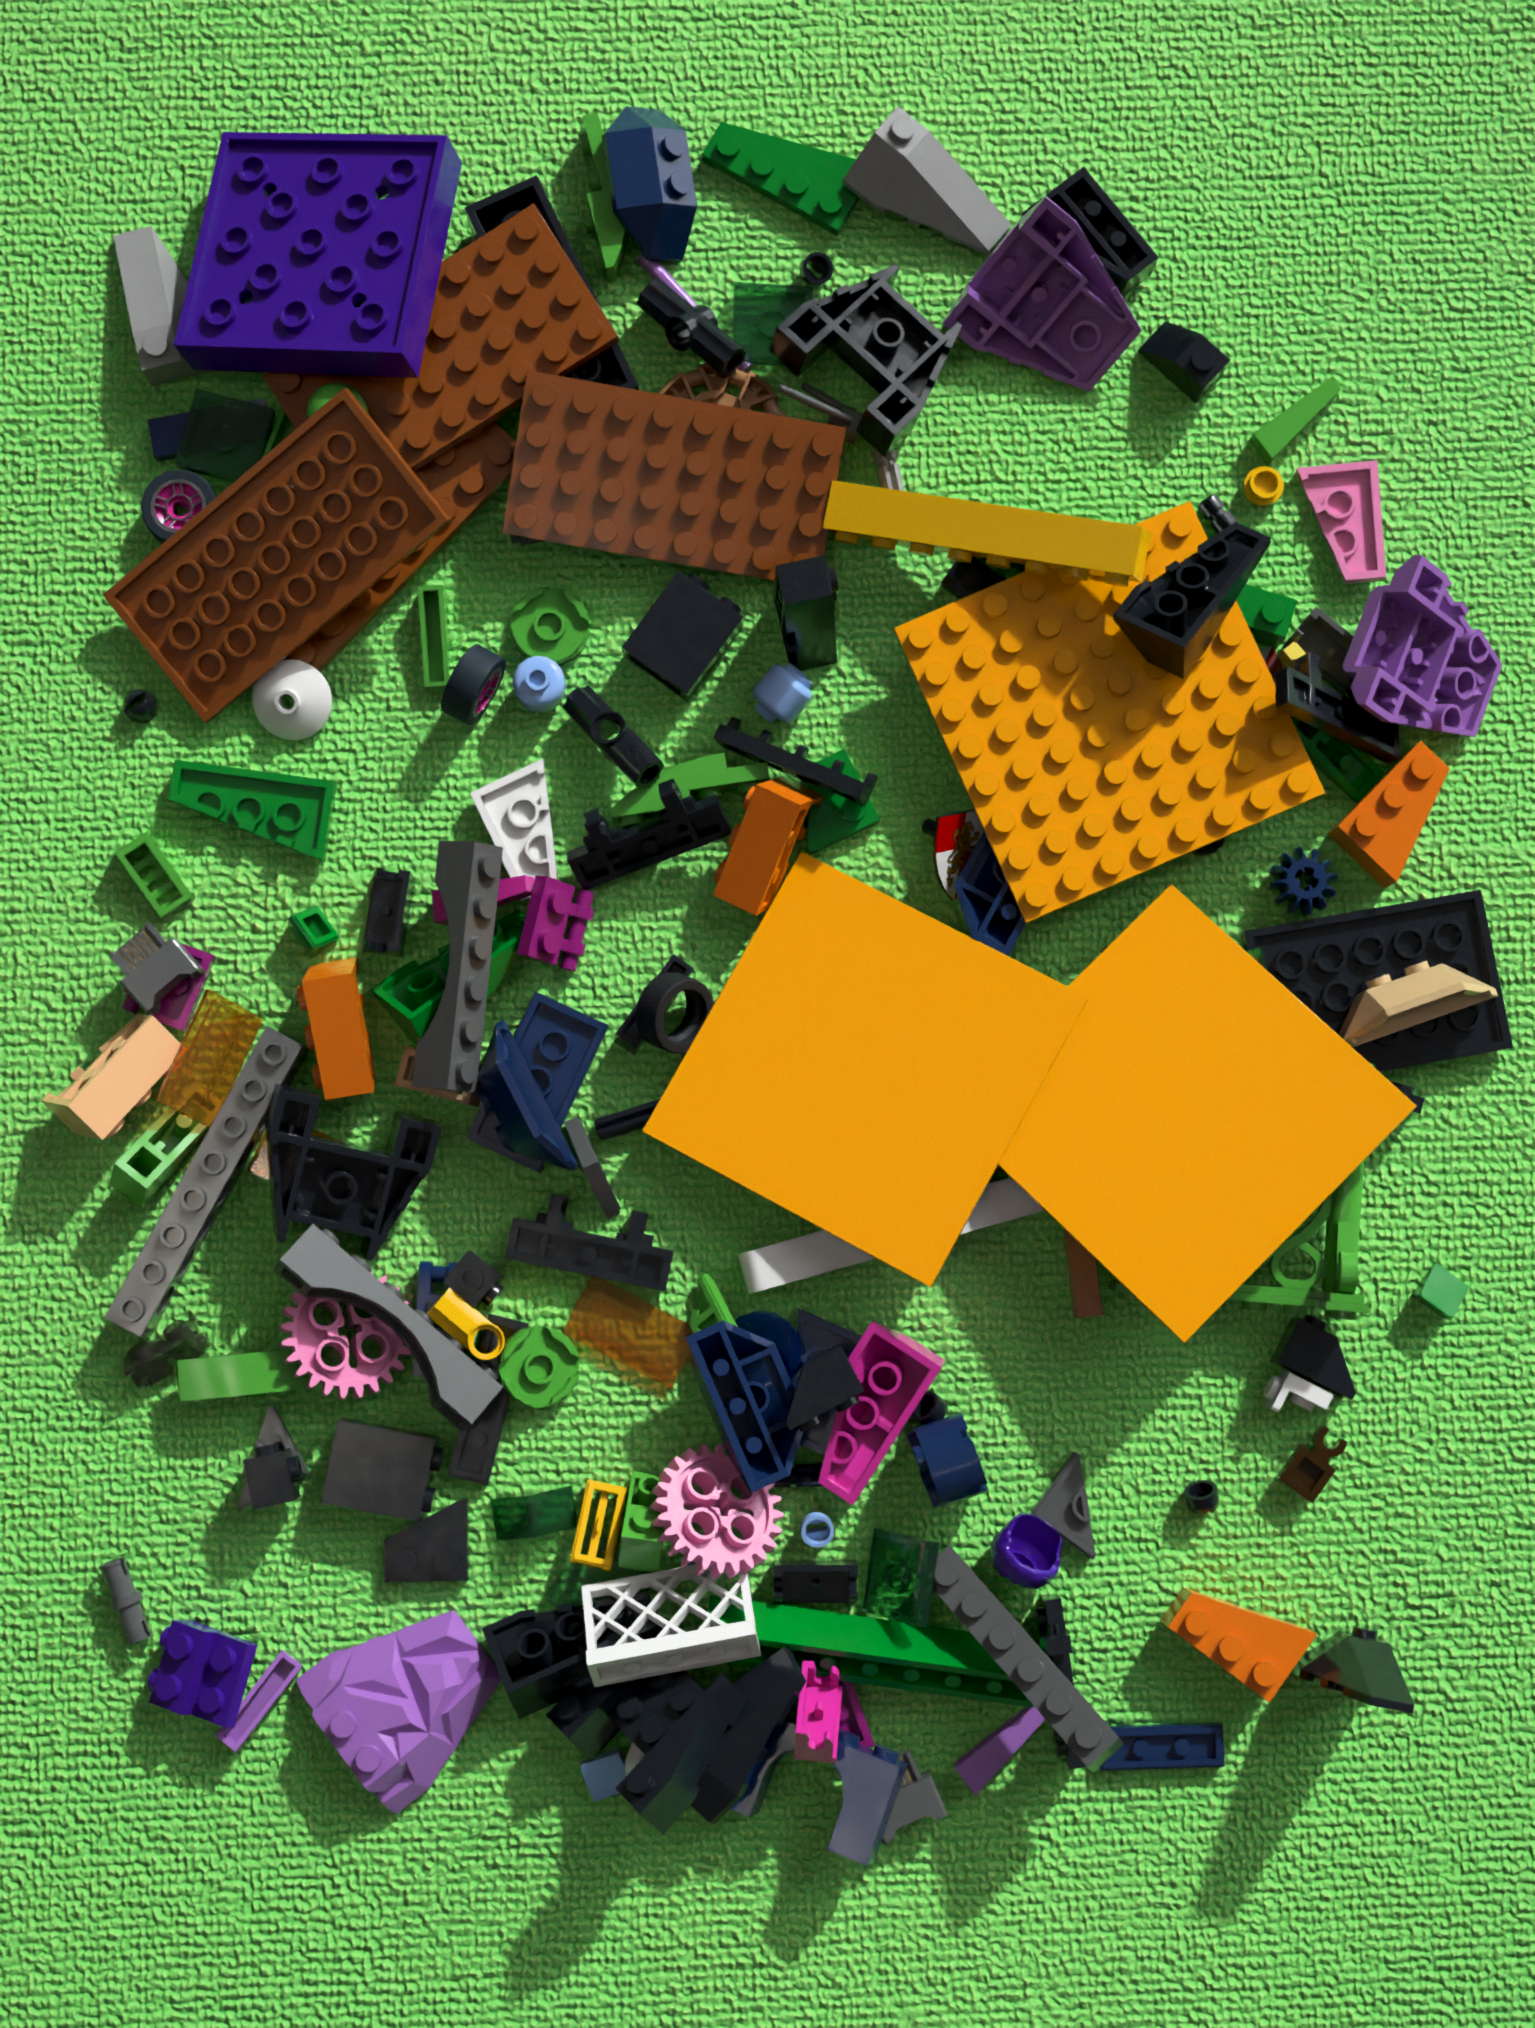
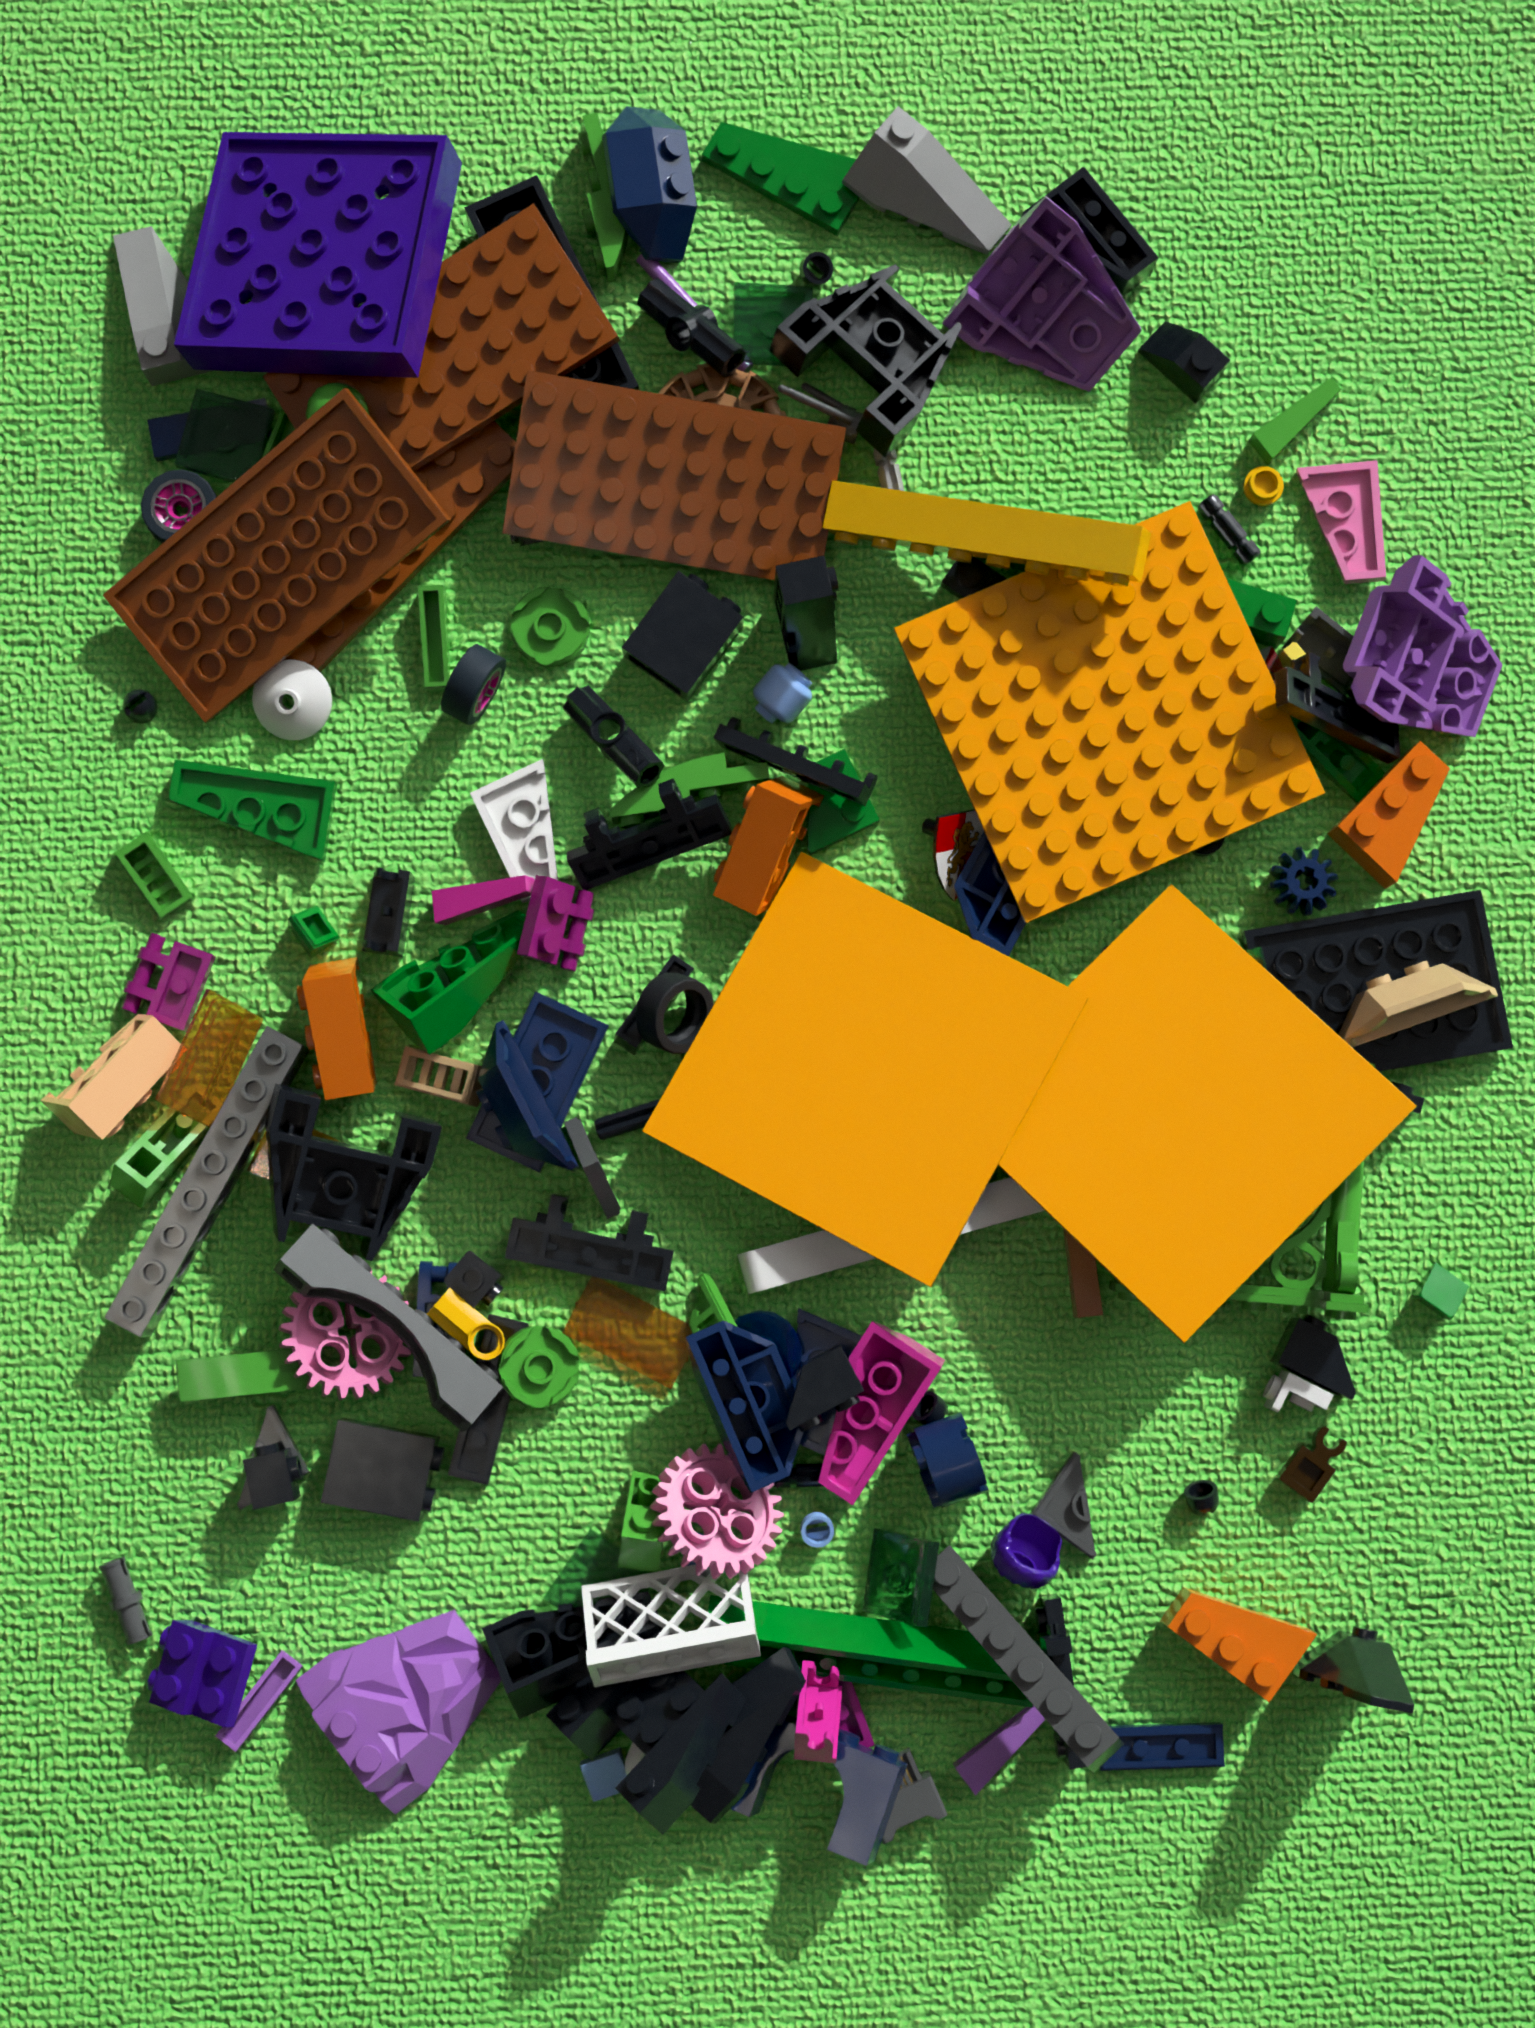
(150, 1358): clear smoke hinge -> none
(154, 967): dark grey piece -> none
(431, 1548): black wing -> none
(469, 888): dark grey arch -> none
(534, 1513): clear green slope -> none
(539, 684): light blue head -> none
(590, 1559): yellow tile -> none
(815, 1581): black hinge -> none
(1185, 606): black wedge -> none

